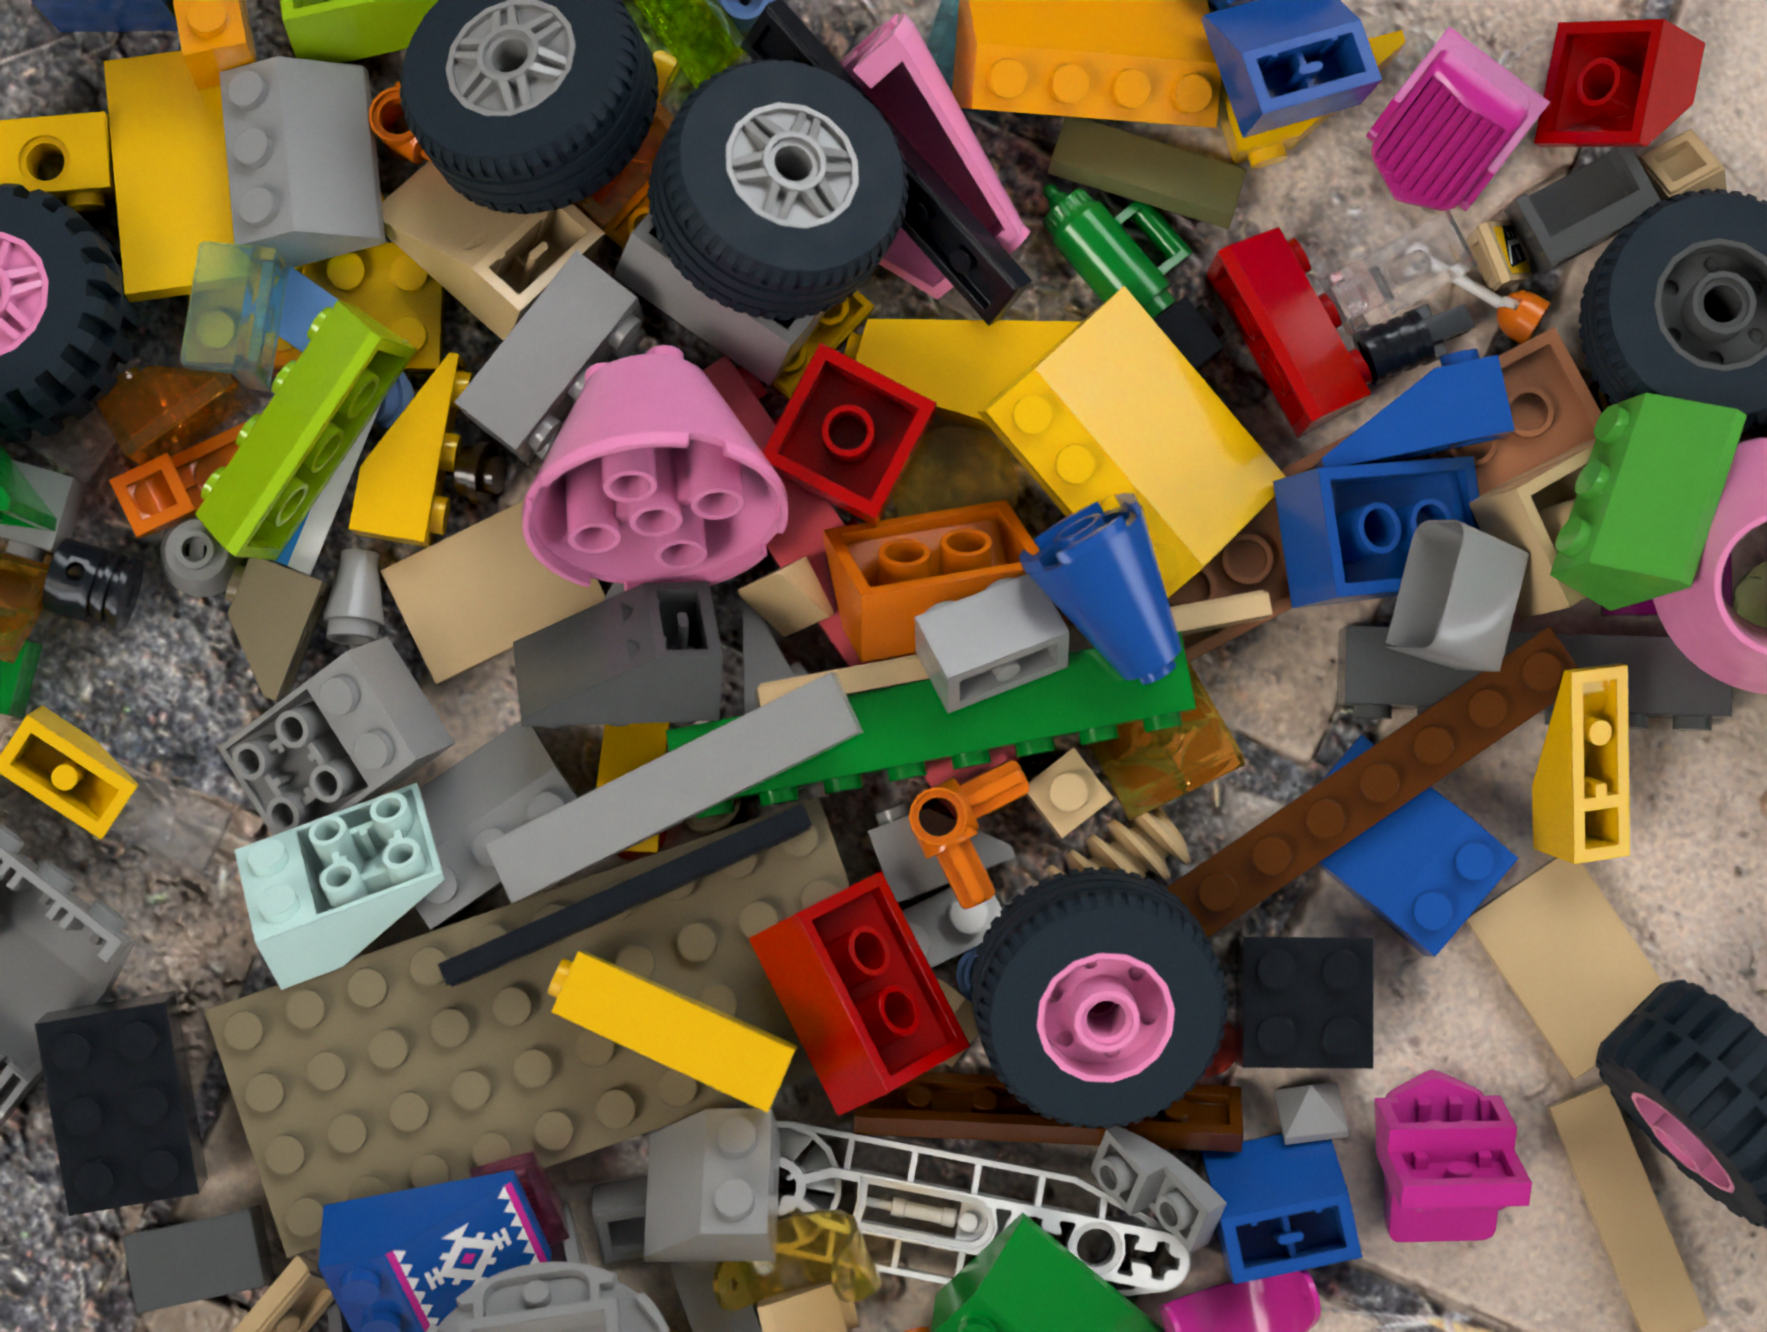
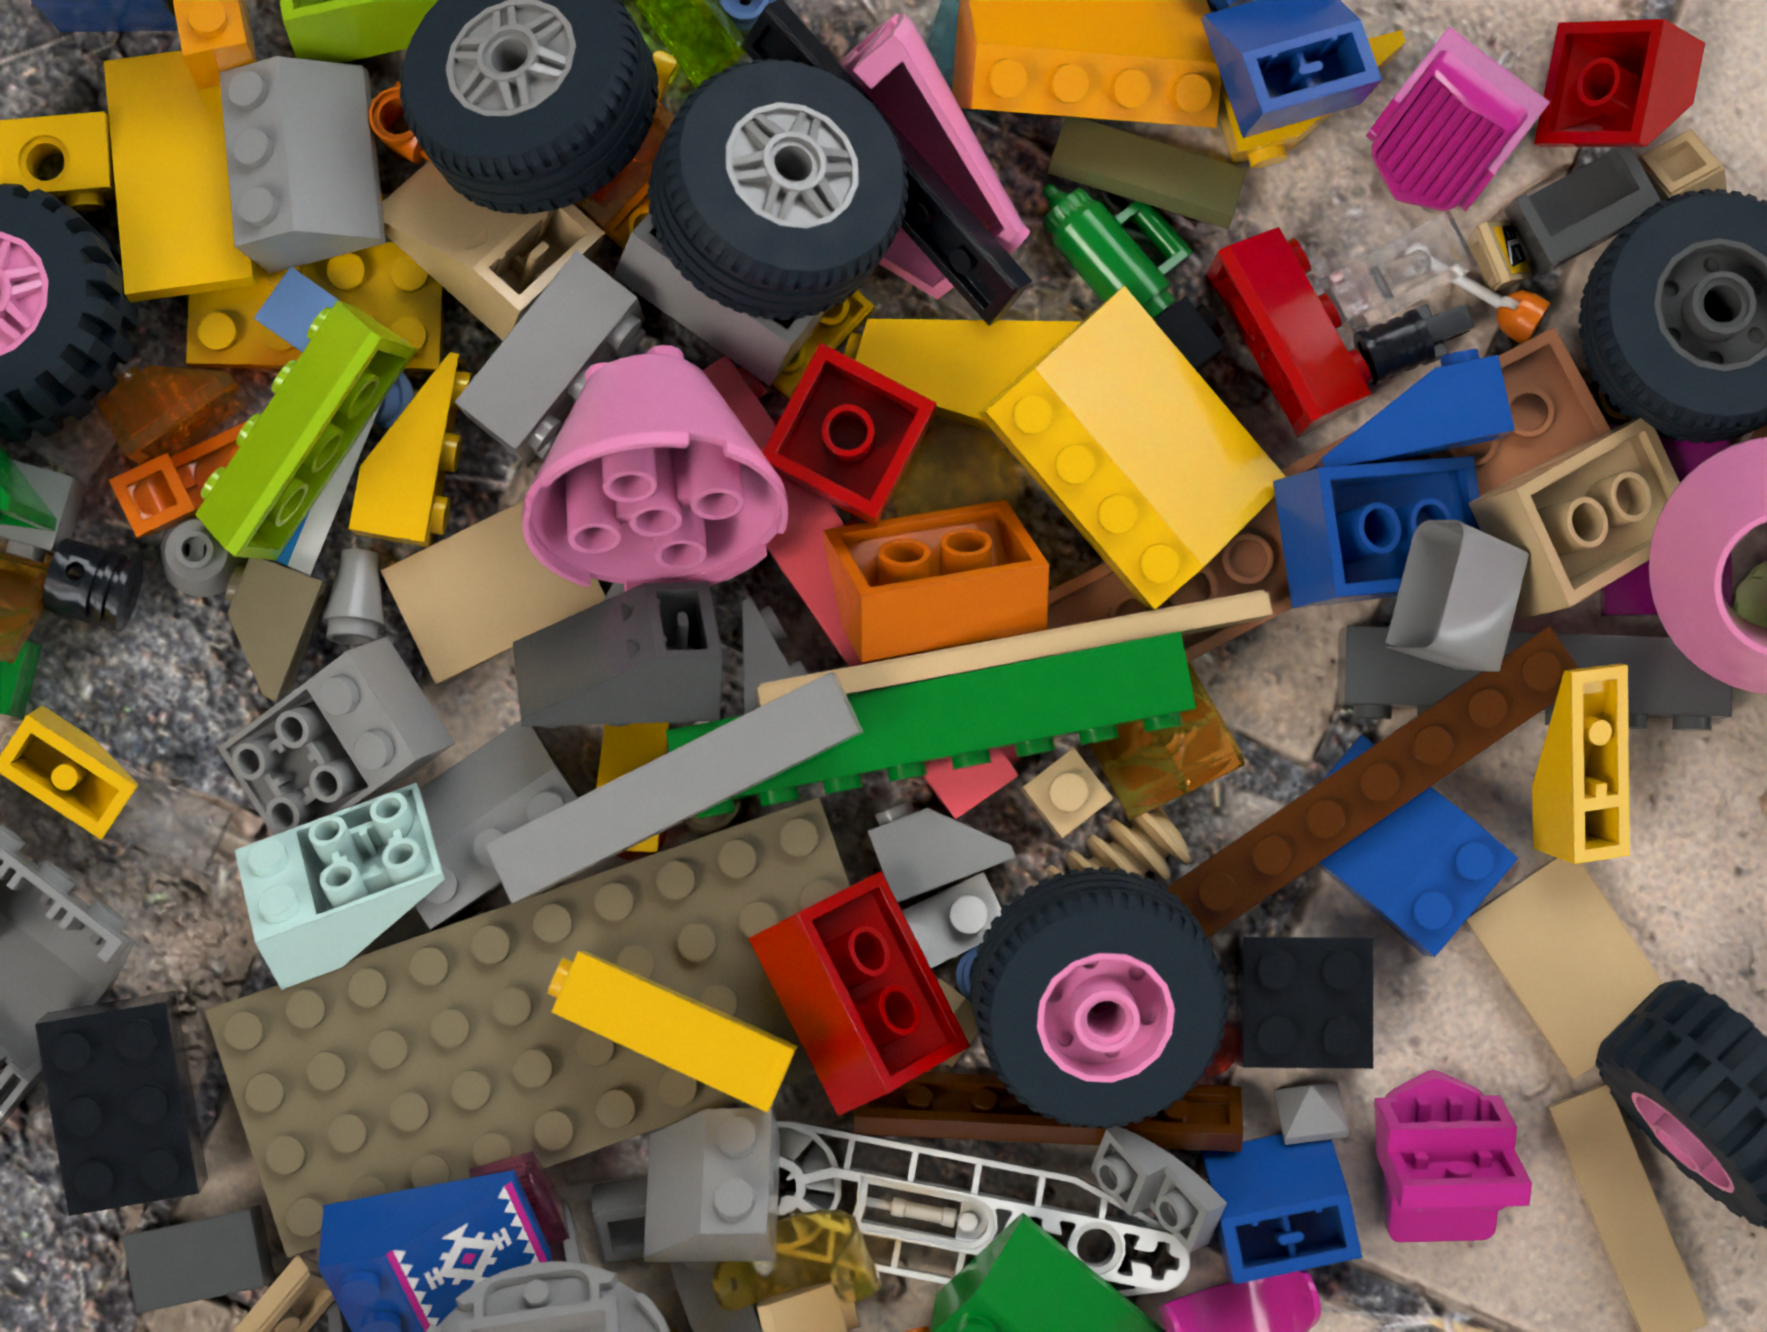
(235, 312): clear light blue panel -> none
(479, 472): dark brown plate -> none
(625, 896): black tile -> none
(788, 597): tan slope -> none
(971, 801): orange axle -> none
(991, 641): light grey brick -> none
(1110, 586): blue cone -> none
(1646, 499): bright green slope -> none

